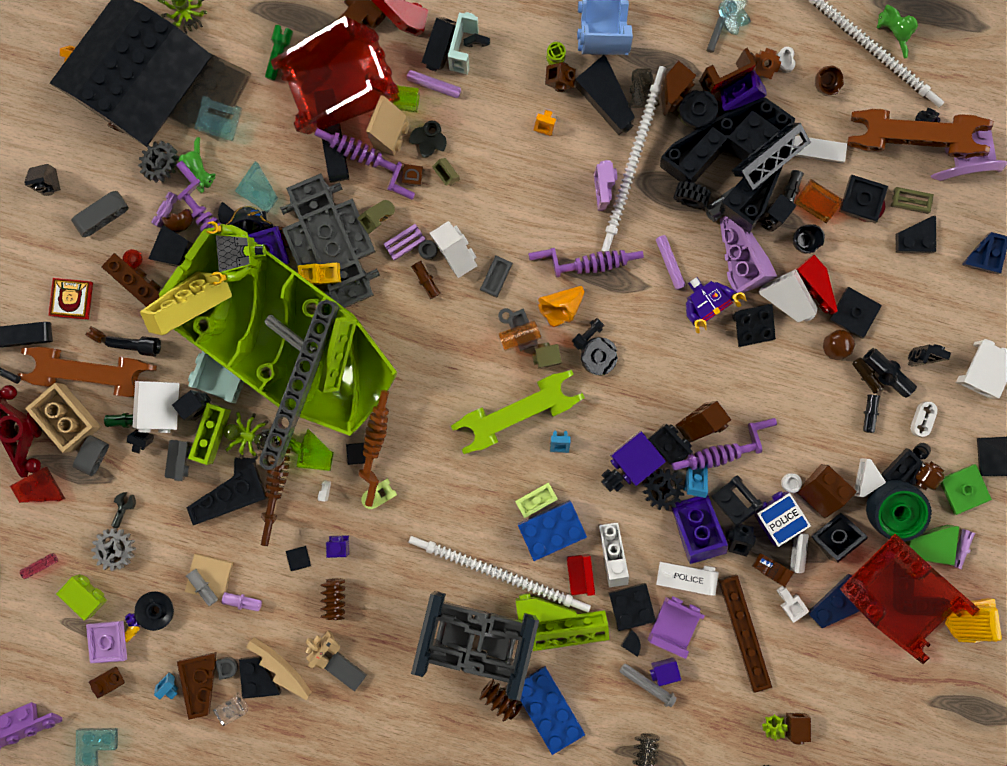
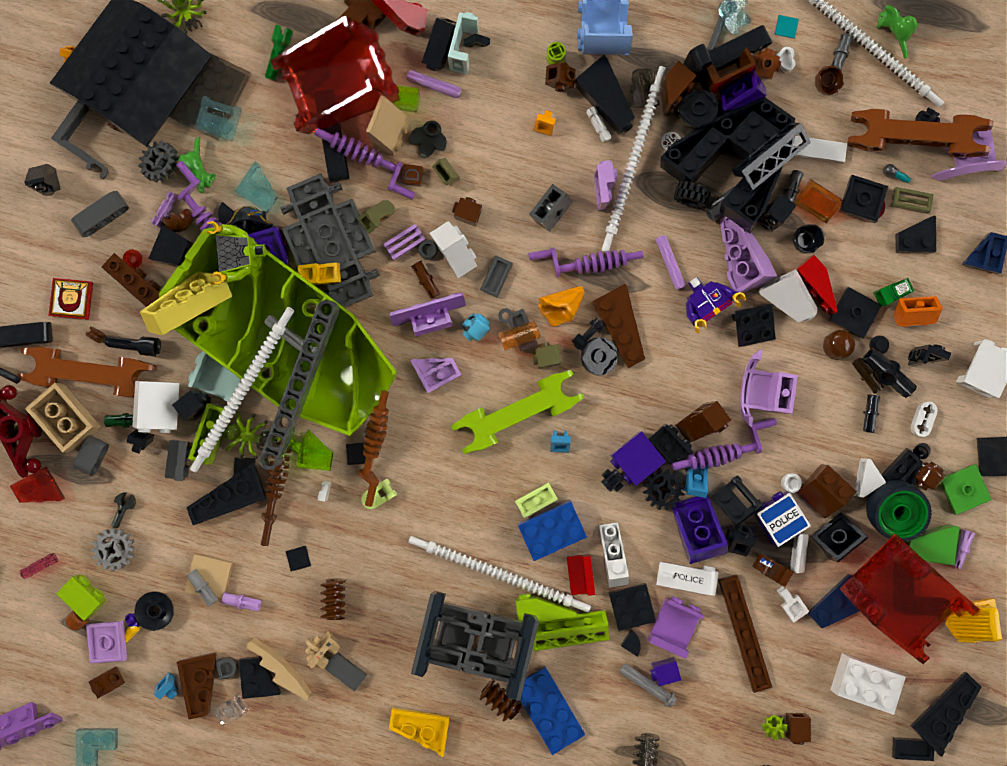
(66, 130): none -> dark grey hinge
(74, 622): none -> dark orange piece
(278, 329): none -> white hose
(337, 352): lime fence -> none
(337, 546): dark purple brick -> none
(423, 727): none -> yellow wing
(429, 315): none -> medium lavender bracket
(436, 372): none -> lavender wing
(467, 211): none -> reddish brown brick
(475, 327): none -> medium azure head
(551, 207): none -> dark grey brick
(598, 124): none -> white axle
(620, 322): none -> reddish brown wing
(668, 139): none -> white sticker
(728, 53): none -> black beam
(766, 390): none -> lavender piece
(786, 26): none -> teal sticker
(841, 52): none -> dark grey pin
(867, 683): none -> white brick
(879, 343): none -> black plate
(891, 171): none -> piece
(894, 292): none -> green leg
(911, 749): none -> black tile
(917, 311): none -> orange brick
(944, 715): none -> black wing

